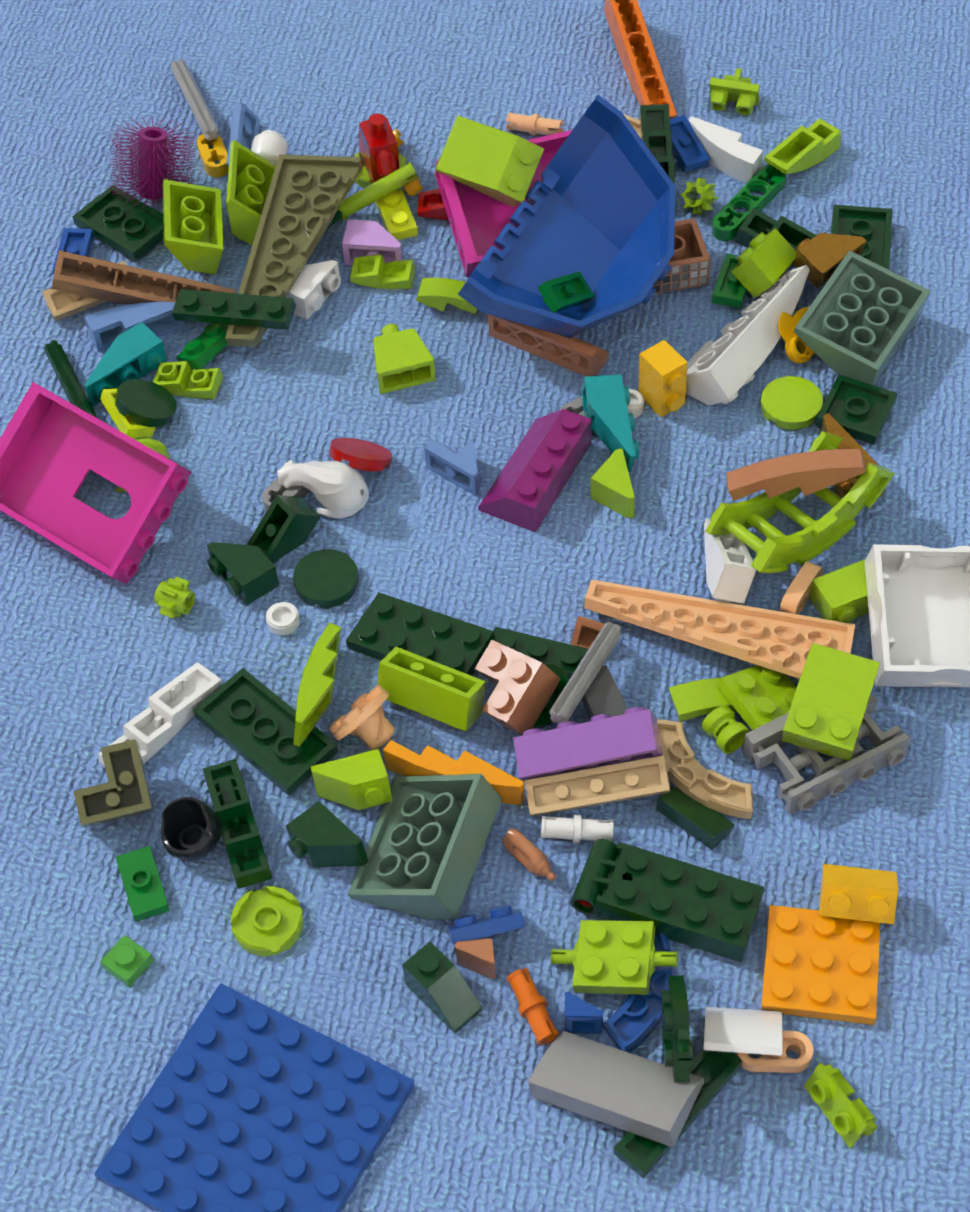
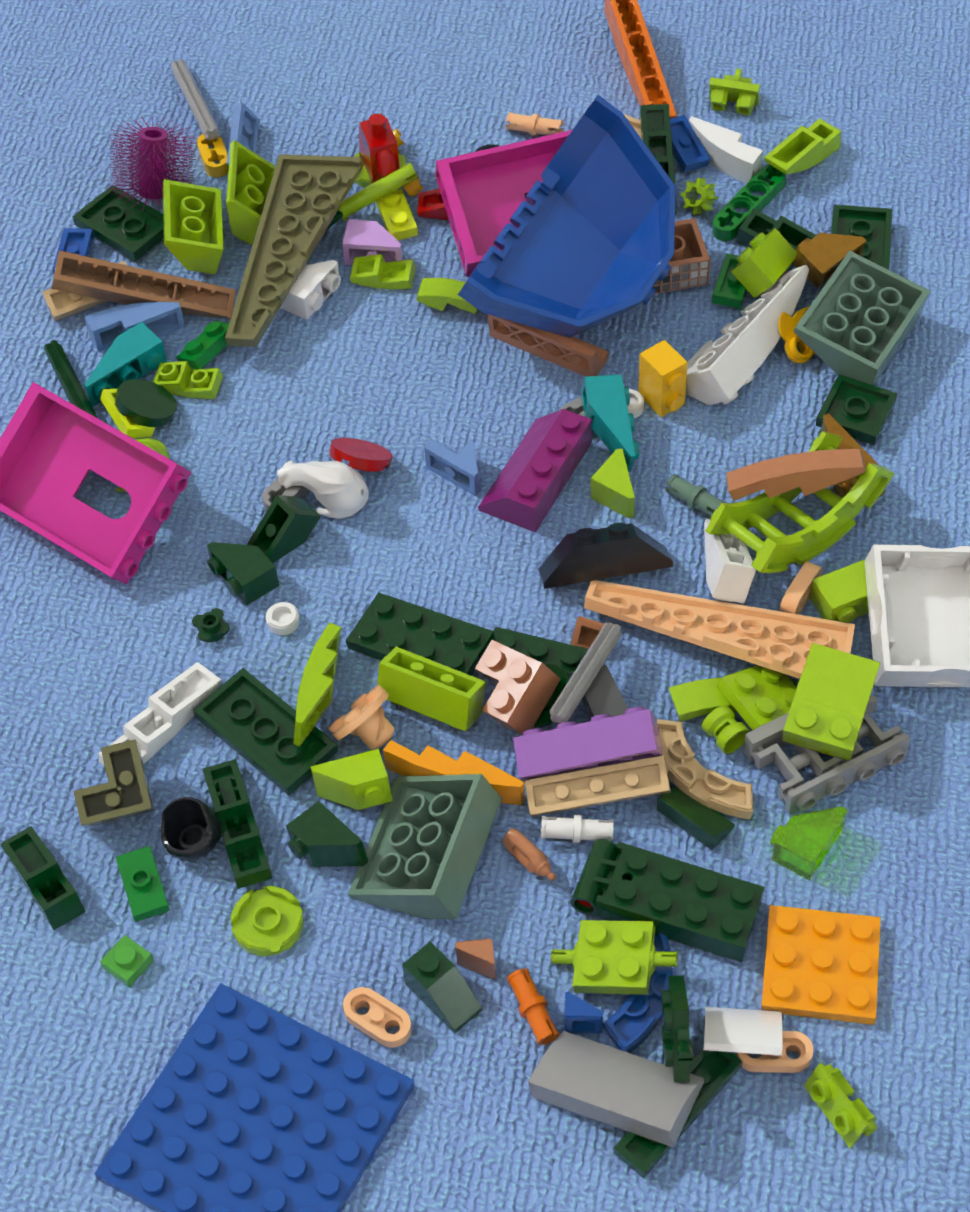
(43, 877): none -> dark green slope
(174, 597): lime gear -> none
(213, 632): none -> dark green plate
(234, 309): dark green plate -> none
(269, 145): white head -> none
(326, 578): dark green tile -> none
(379, 1018): none -> light nougat plate
(401, 359): lime torso -> none
(489, 160): lime slope -> none
(500, 921): blue plate -> none
(565, 292): green plate -> none
(602, 554): none -> black wedge
(694, 496): none -> sand green pin
(791, 402): lime tile -> none
(807, 839): none -> clear neon green slope
(858, 894): yellow brick -> none

